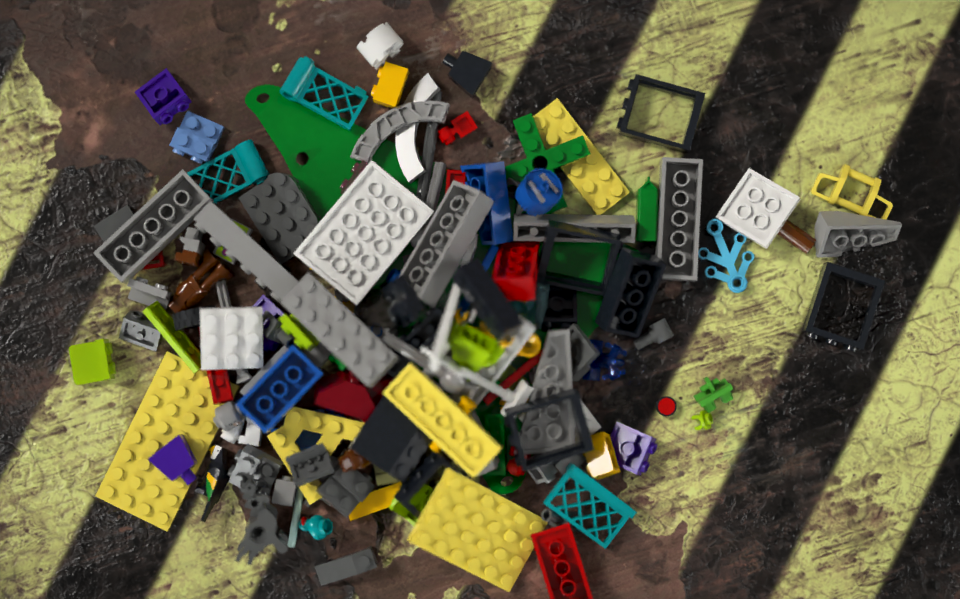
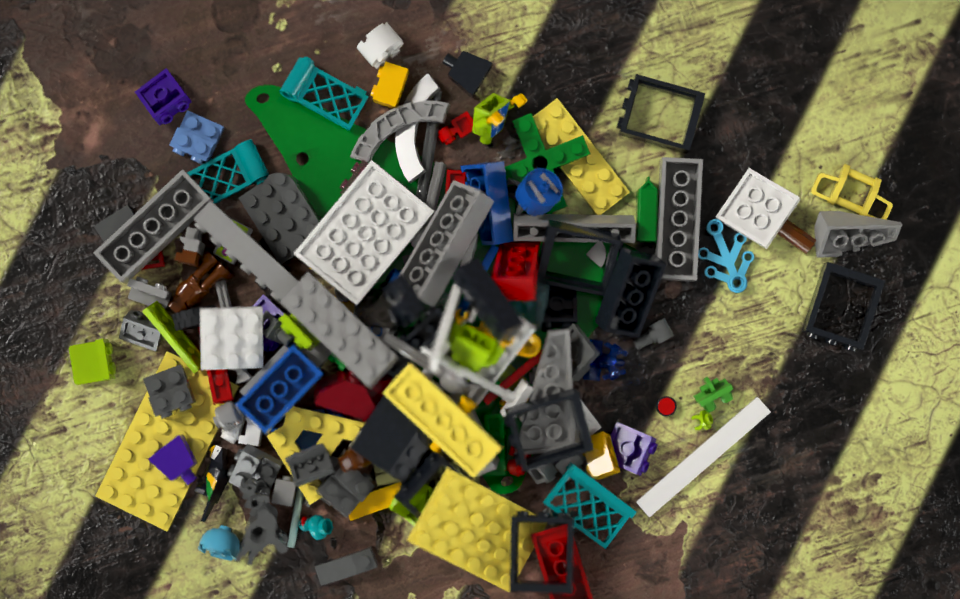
(169, 391): none -> dark grey plate
(220, 543): none -> medium azure cylinder
(491, 115): none -> lime torso
(541, 586): none -> black window
(597, 254): none -> light grey tile
(703, 456): none -> white tile

